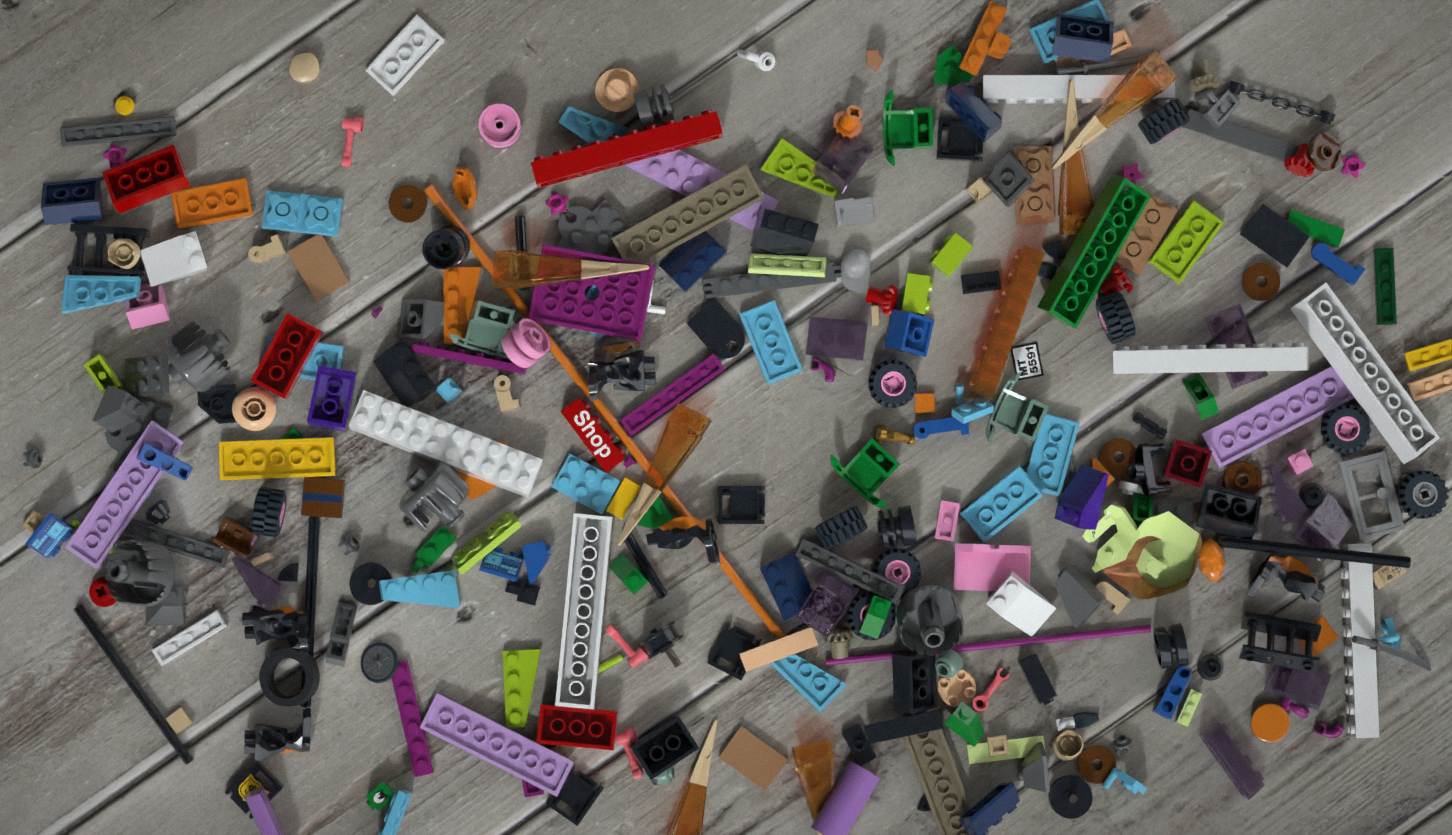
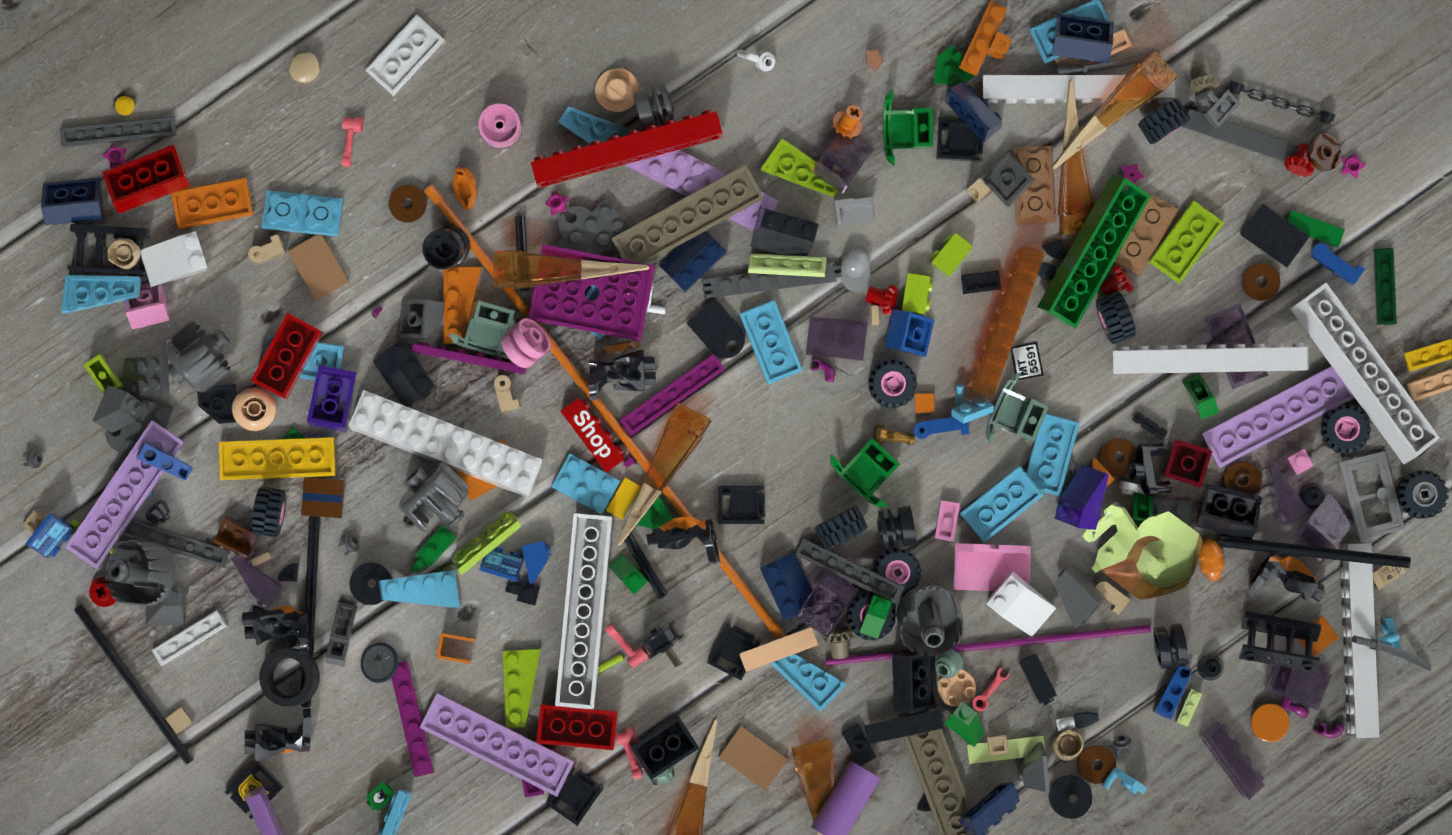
(441, 643): none -> orange piece
(449, 390): medium azure leg -> none

